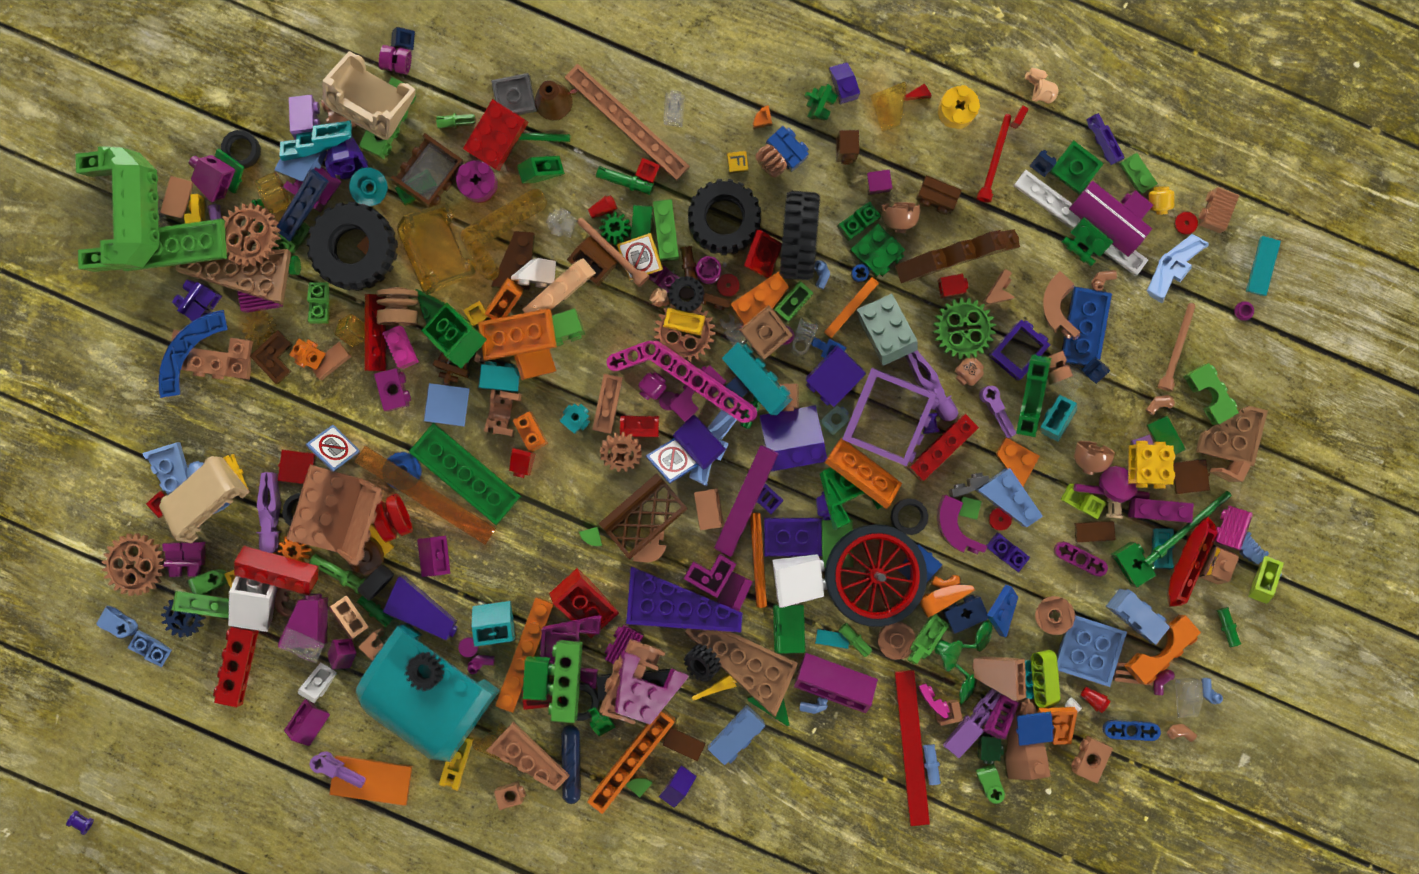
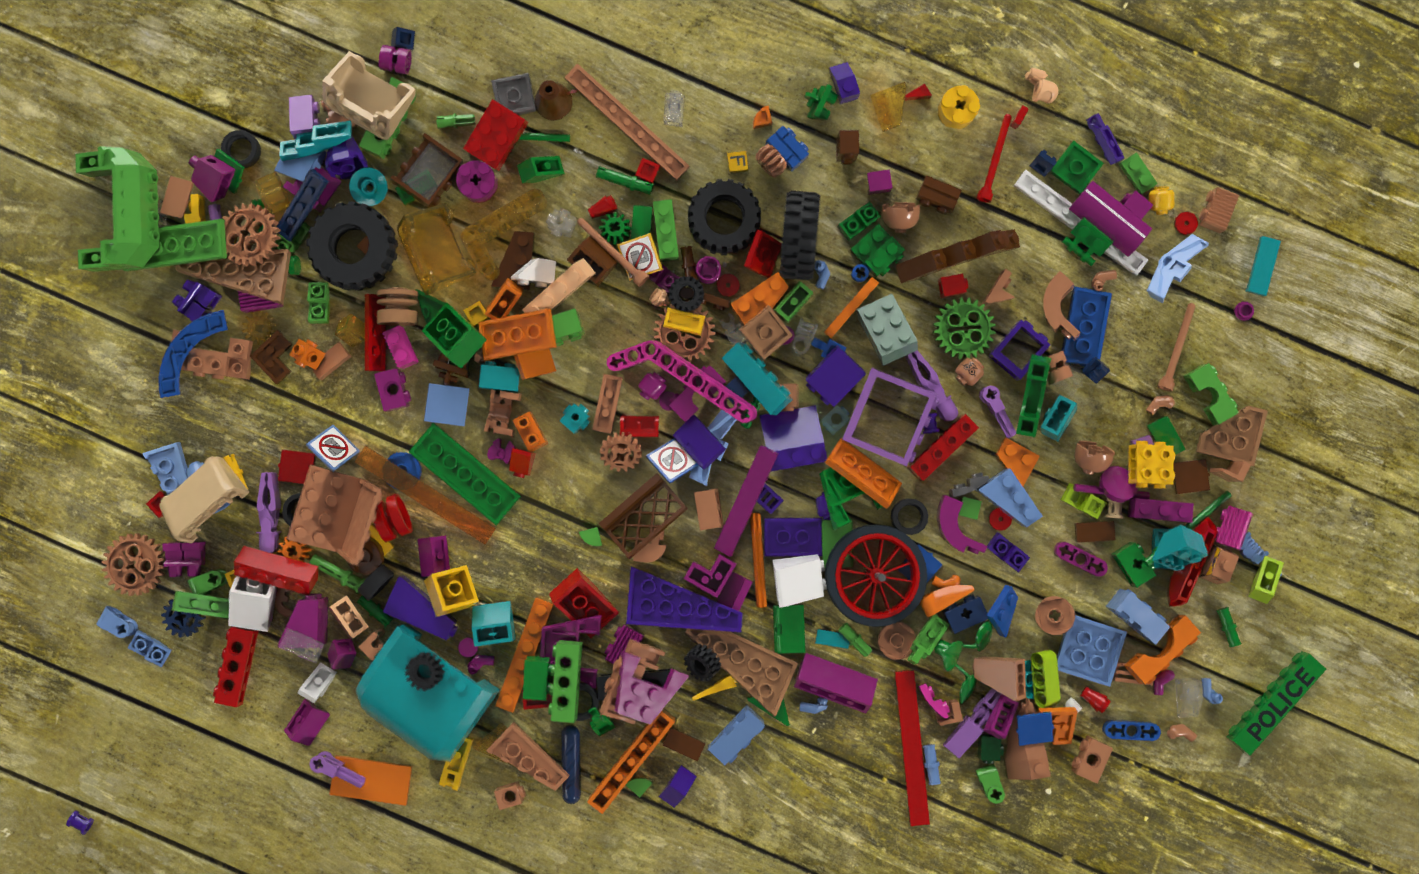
(451, 590): none -> yellow brick
(497, 452): none -> magenta piece
(1179, 548): none -> teal slope
(1275, 702): none -> green brick

